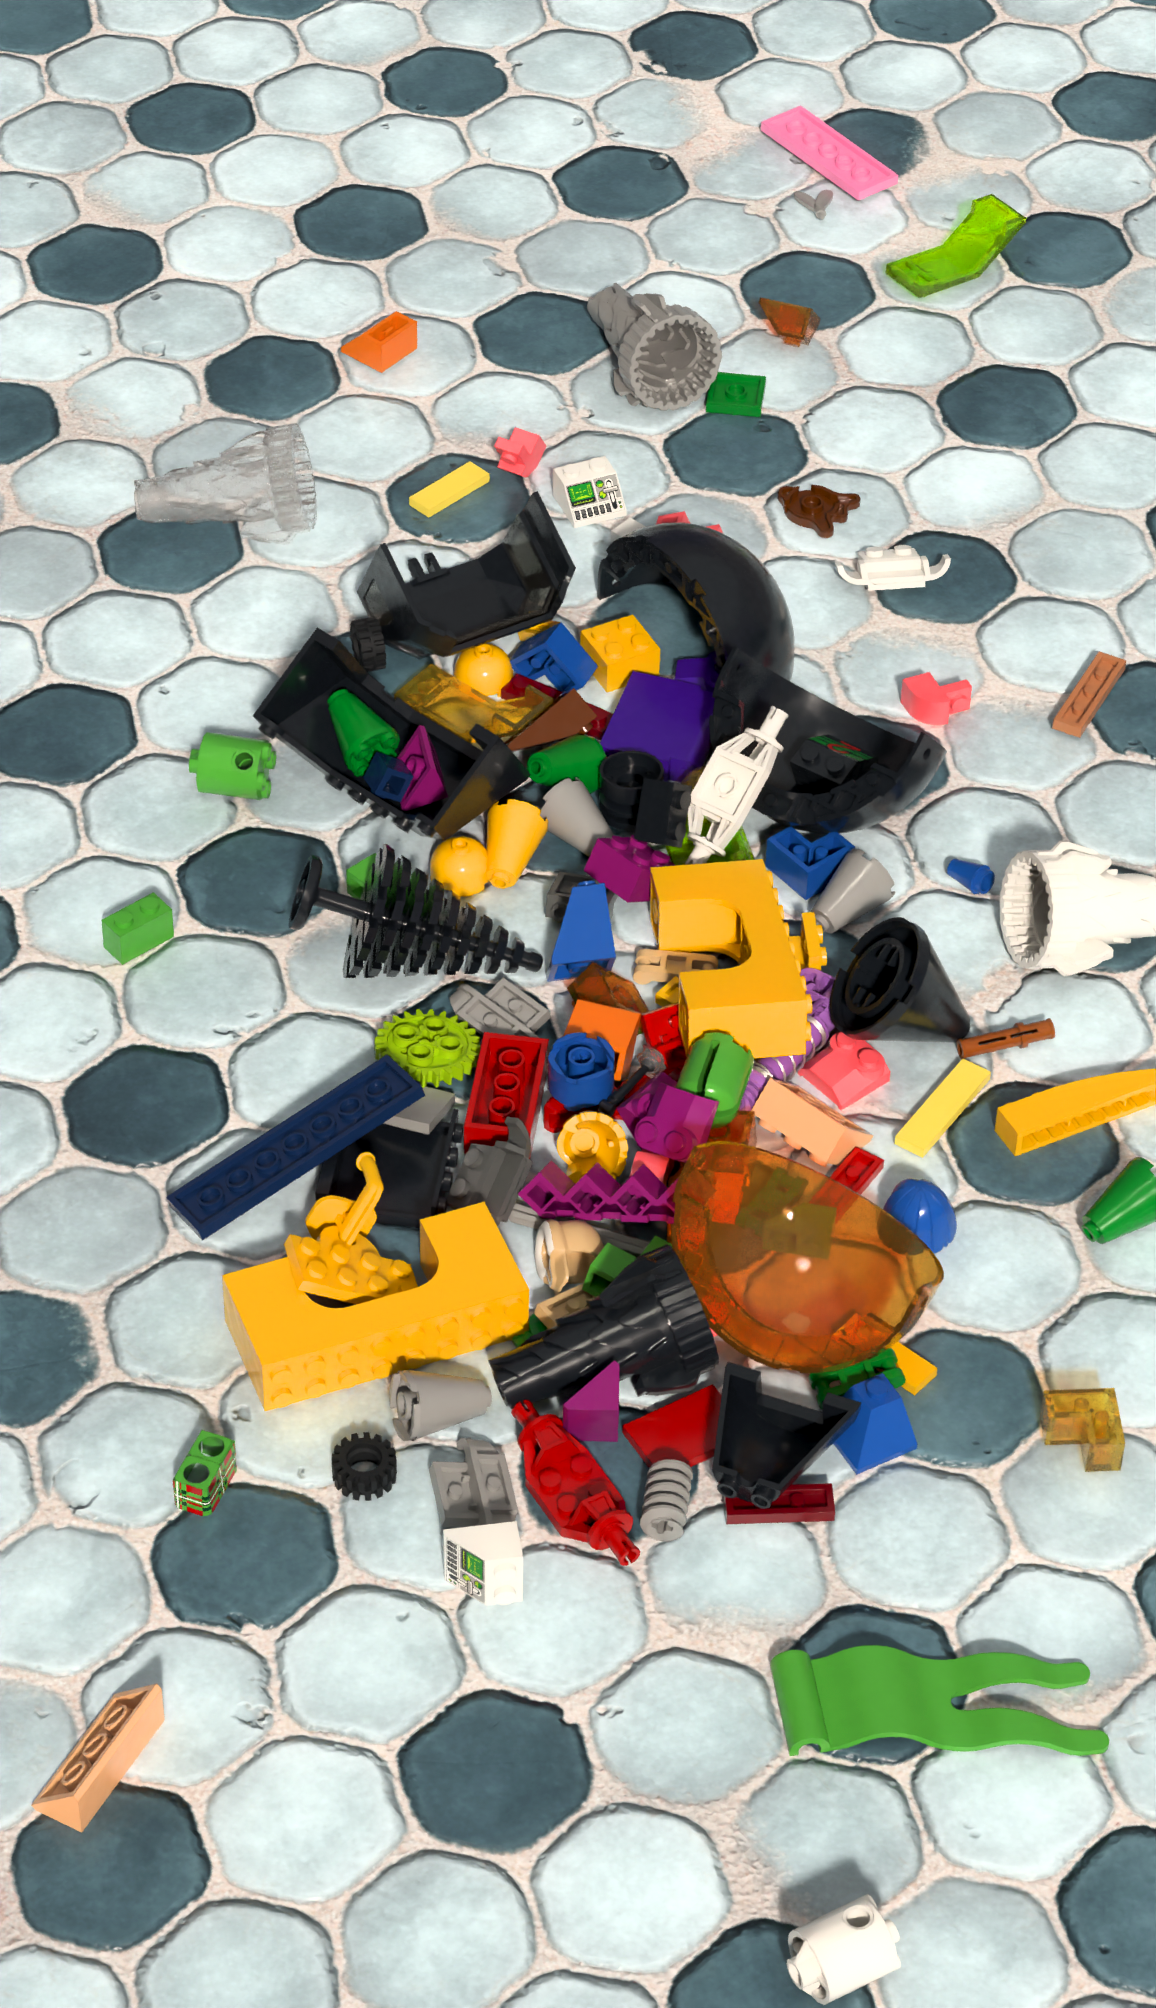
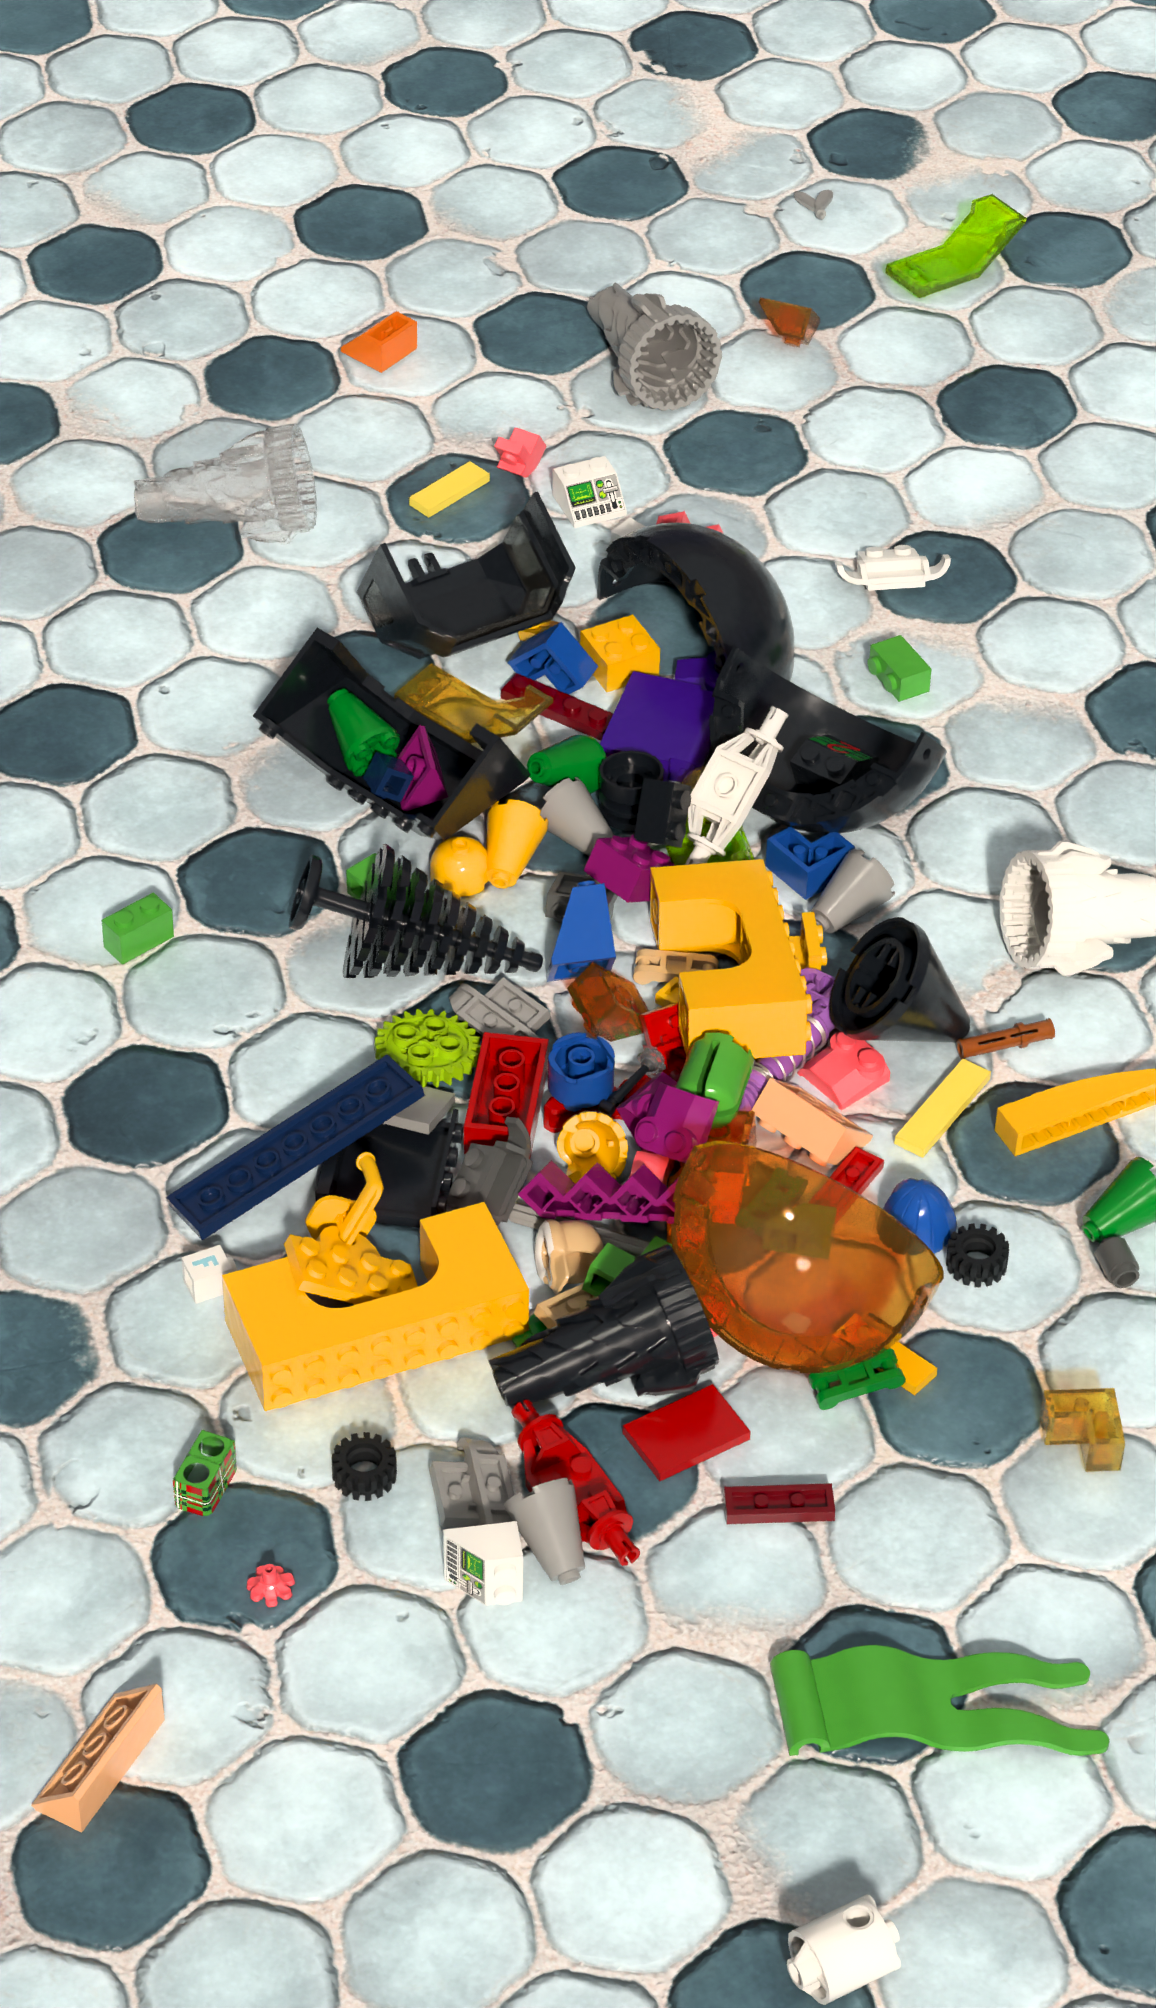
(204, 1272): none -> white brick
(224, 763): bright green cylinder -> none
(270, 1583): none -> coral plant
(368, 643): black tyre -> none
(435, 1402): light grey cone -> none
(484, 669): yellow cylinder -> none
(551, 1528): none -> light grey cone
(563, 718): reddish brown slope -> none
(595, 1408): magenta slope -> none
(611, 1023): orange slope -> none
(666, 1500): light grey piece -> none
(736, 394): green tile -> none
(770, 1441): black cone -> none
(817, 507): reddish brown tile -> none
(829, 153): bright pink plate -> none
(880, 1429): blue slope -> none
(899, 668): none -> bright green brick
(931, 702): coral brick -> none
(973, 876): blue cone -> none
(977, 1241): none -> black tyre
(1089, 694): nougat plate -> none
(1117, 1262): none -> dark grey brick

